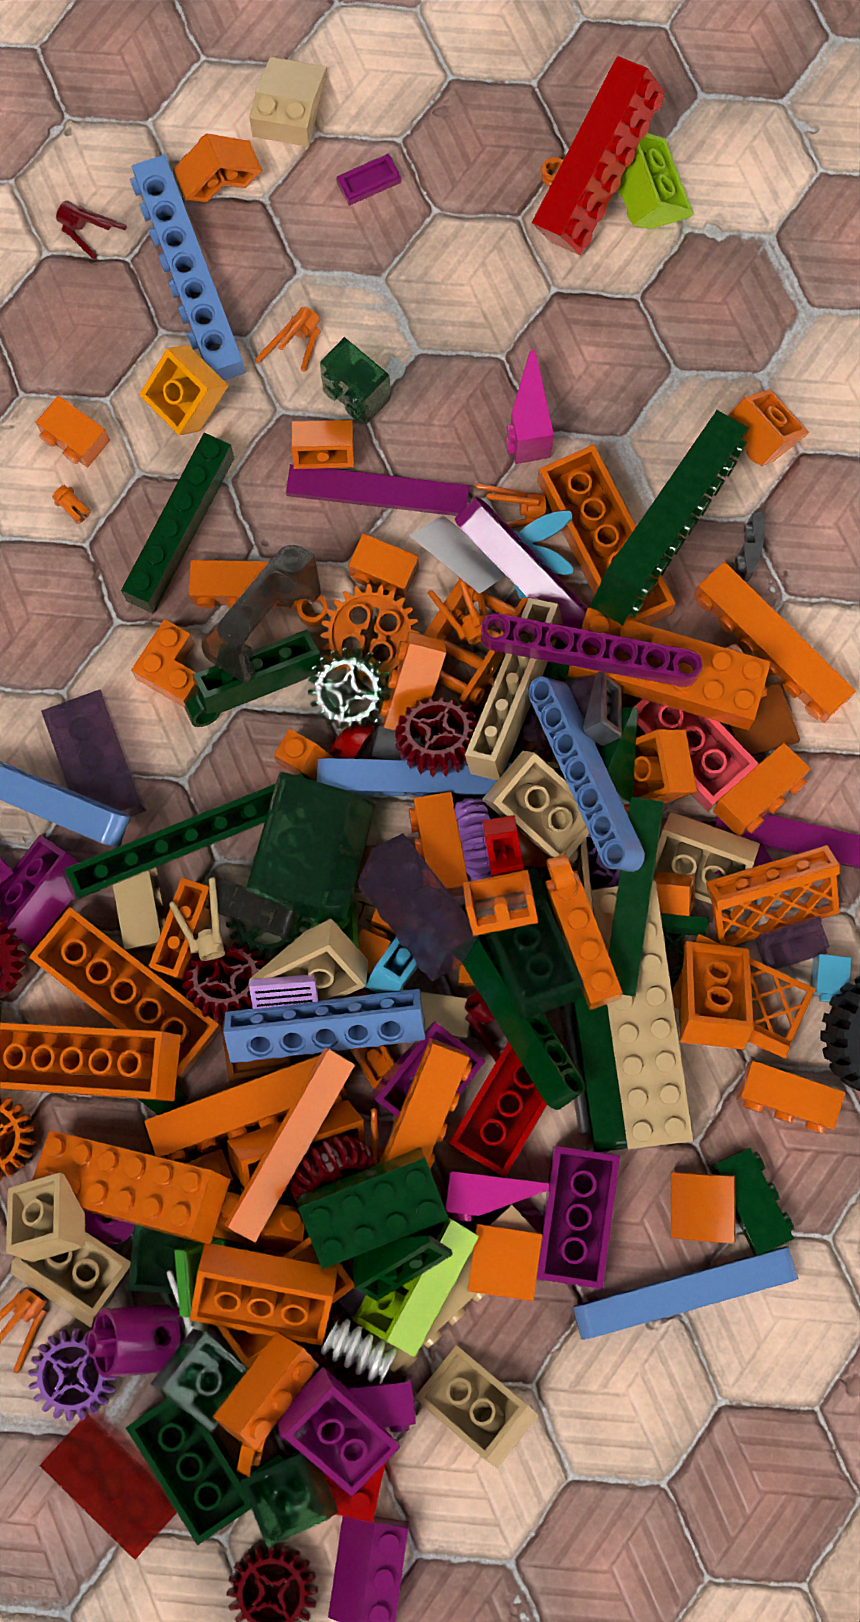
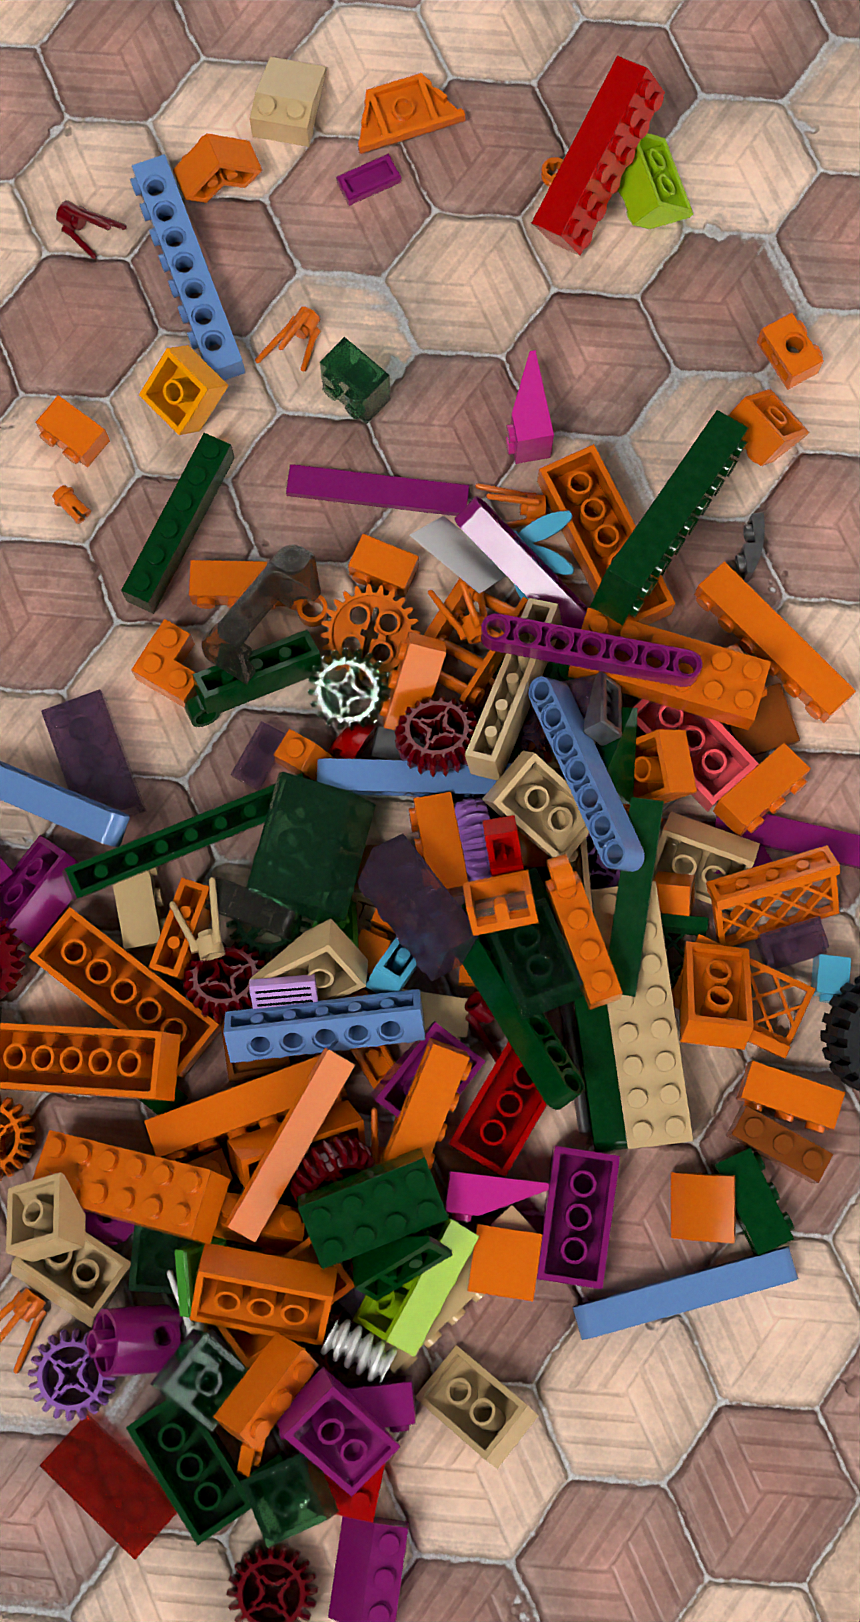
(258, 756): none -> clear purple plate
(322, 444): orange brick -> none
(404, 111): none -> orange wing
(779, 1144): none -> dark orange brick
(789, 366): none -> orange brick

